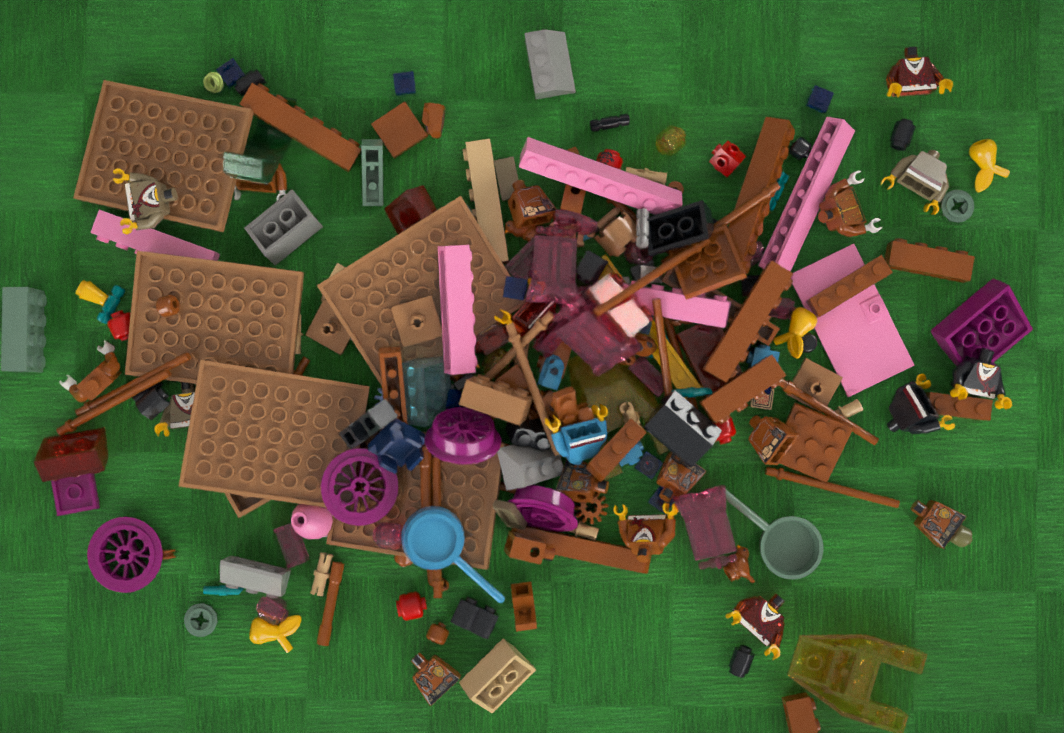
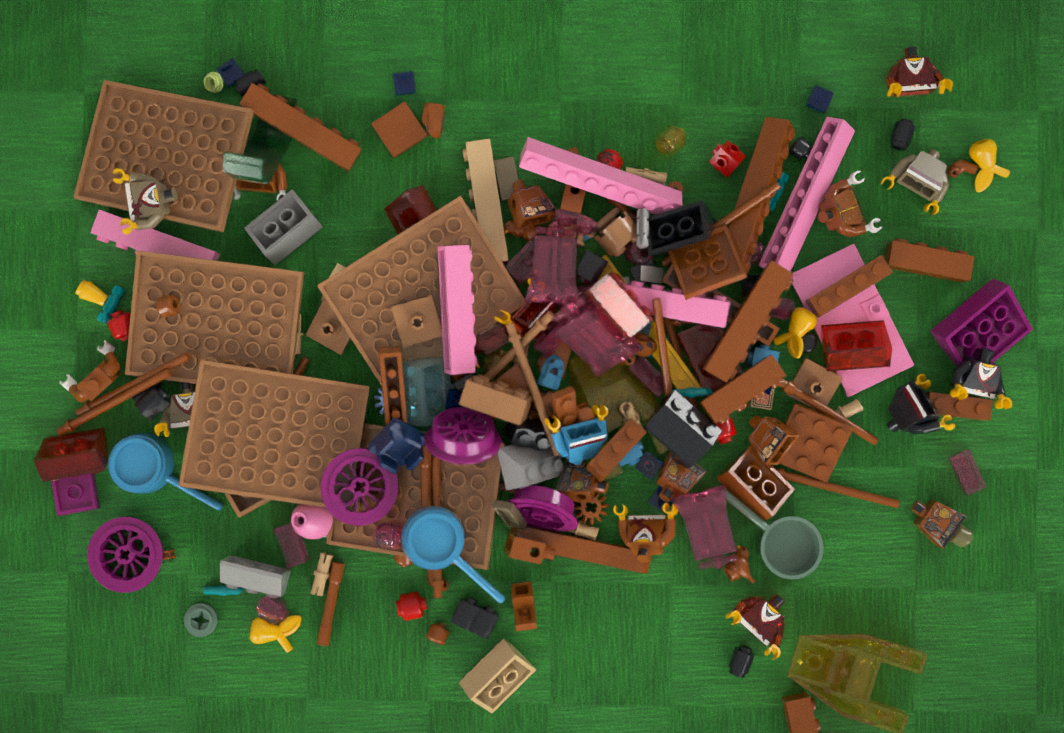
(23, 329): sand green brick -> none
(145, 464): none -> dark azure piece
(368, 424): black arch -> none
(372, 172): sand green slope -> none
(433, 677): torso -> none
(514, 288): clear blue plate -> none
(549, 63): light grey slope -> none
(609, 122): black axle -> none
(694, 248): dark orange bar -> none
(755, 483): none -> dark orange slope
(856, 345): none -> clear red slope
(961, 166): none -> dark orange arm
(966, 208): sand green gear -> none
(967, 472): none -> clear pink plate

